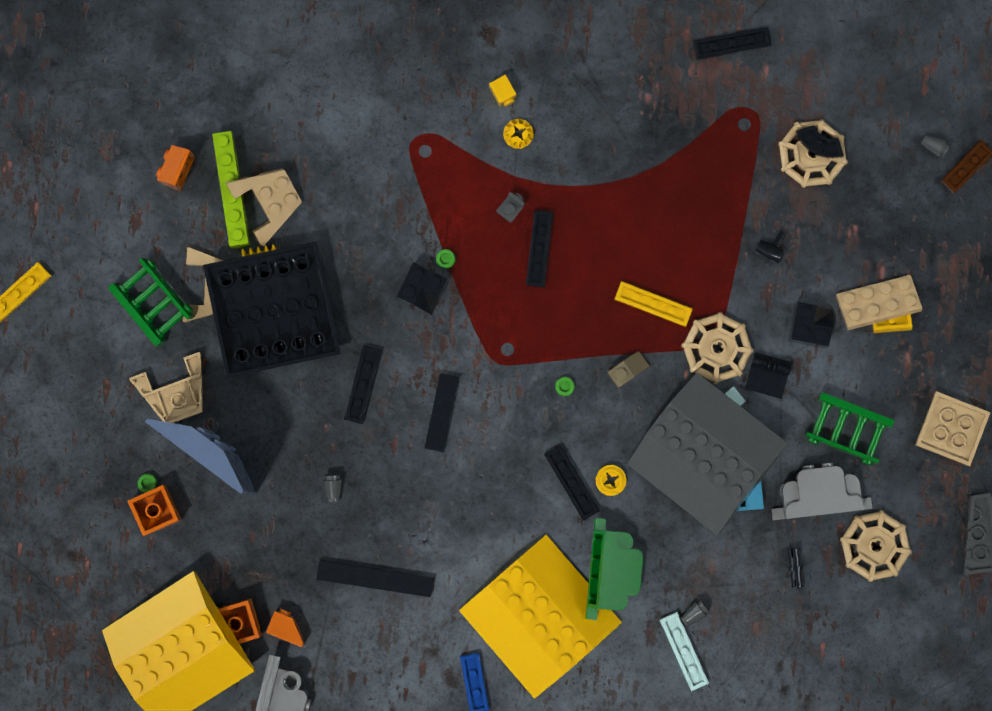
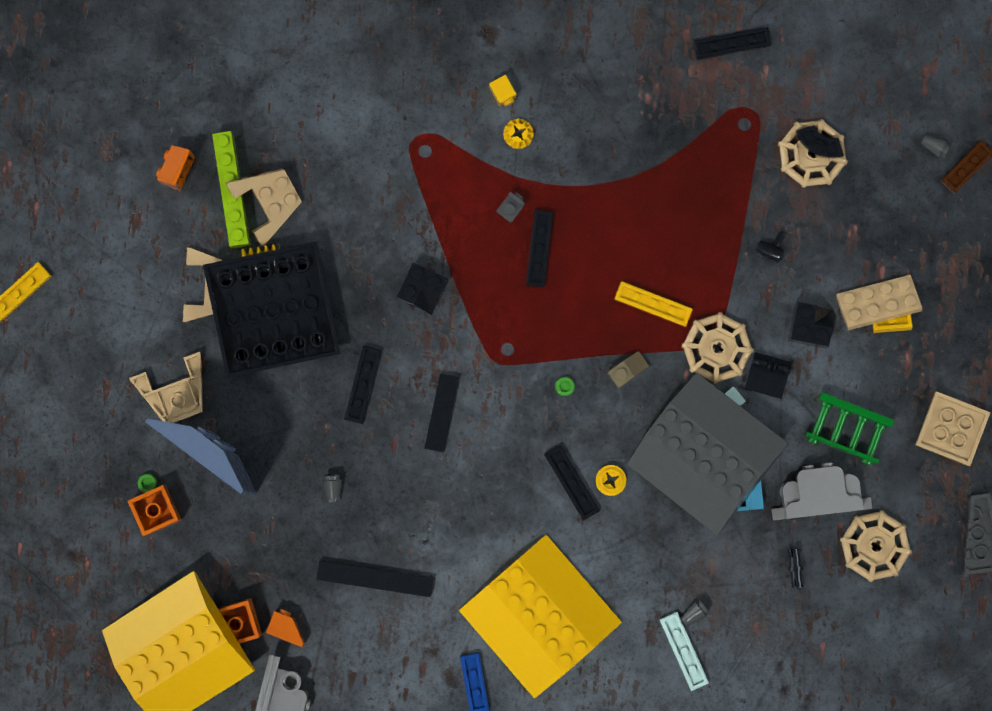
(132, 305): green fence -> none
(445, 259): bright green tile -> none
(613, 570): green brick -> none

